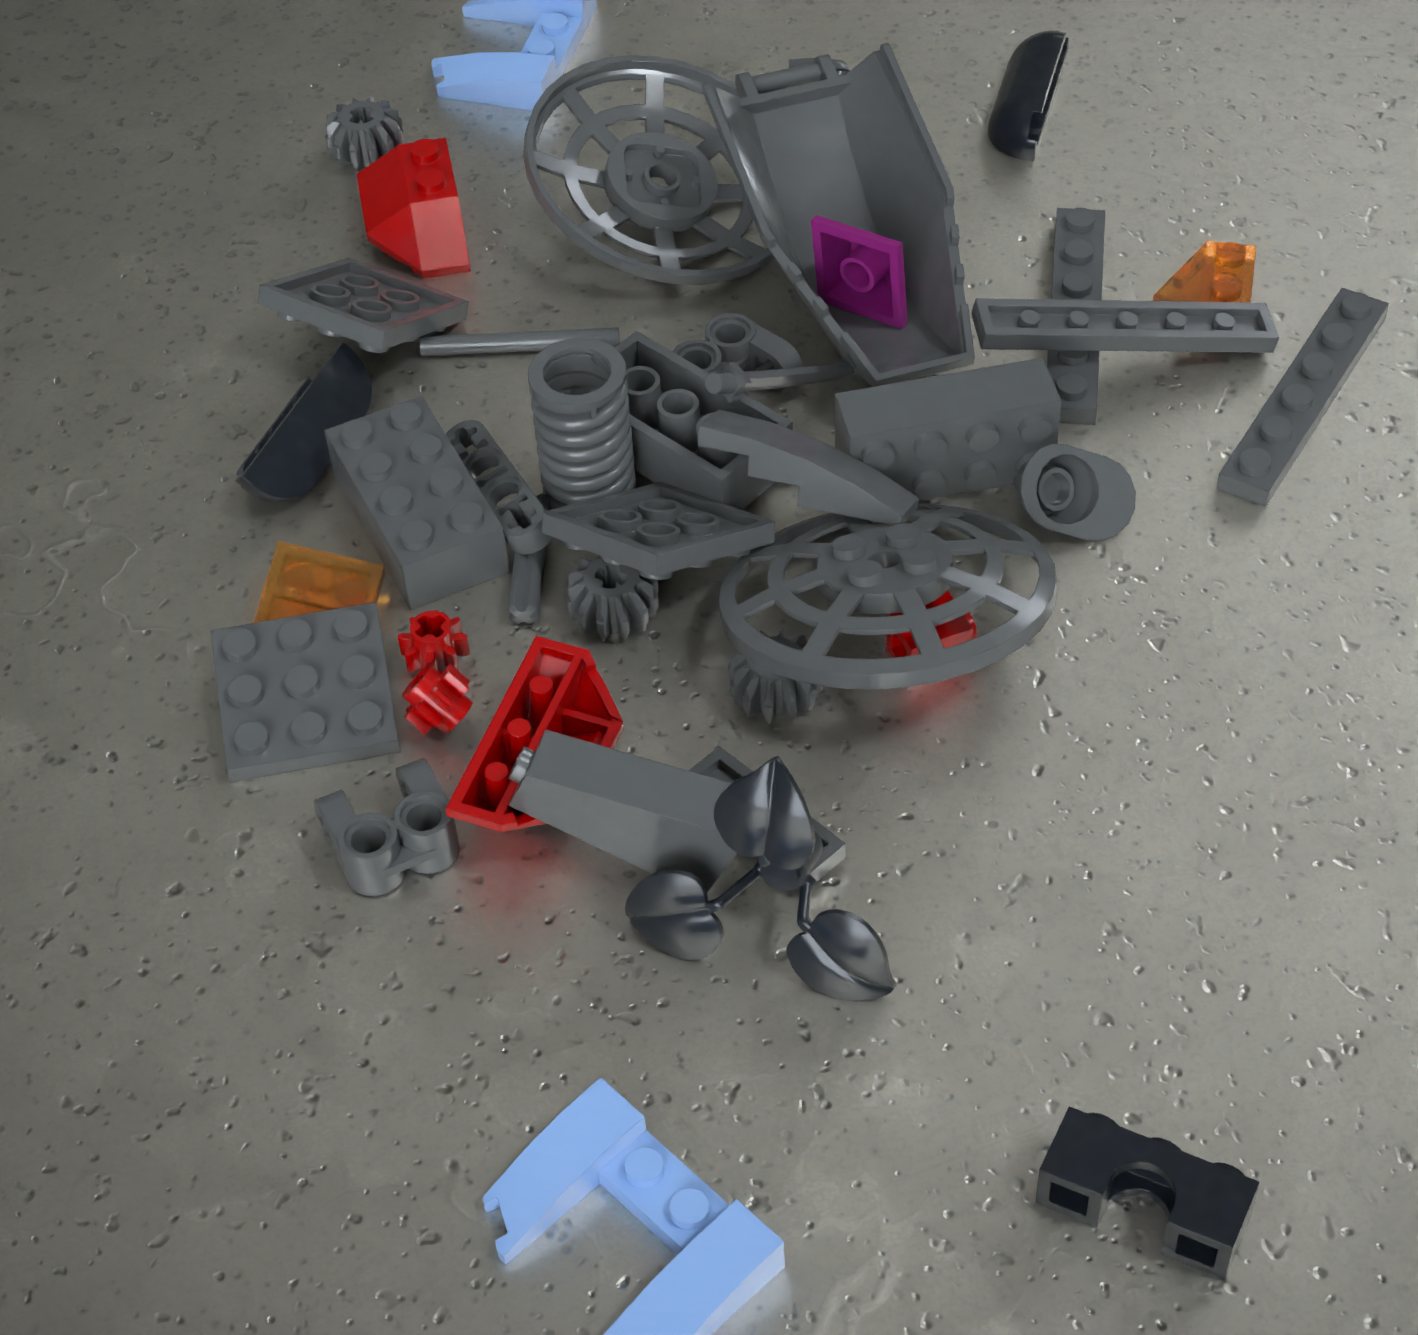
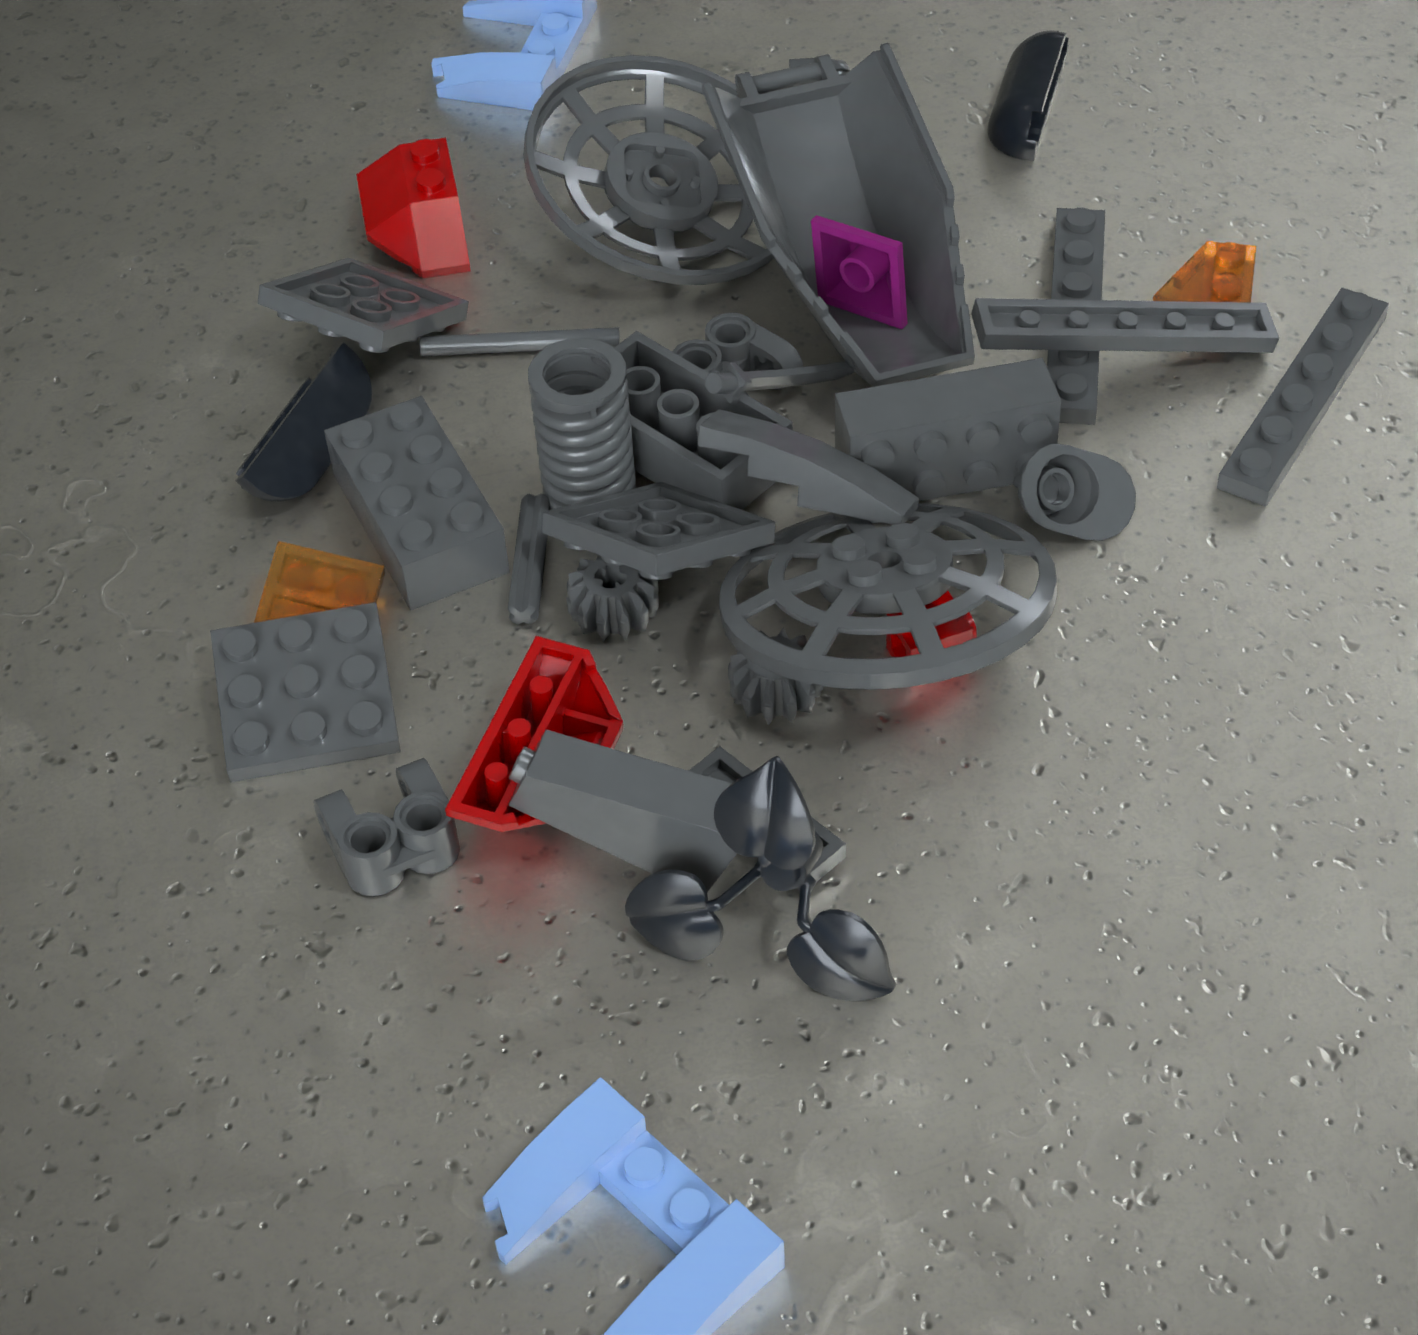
(362, 132): dark grey gear -> none
(433, 641): red gear -> none
(437, 699): red gear -> none
(499, 484): dark grey beam -> none
(1100, 1162): black arch -> none

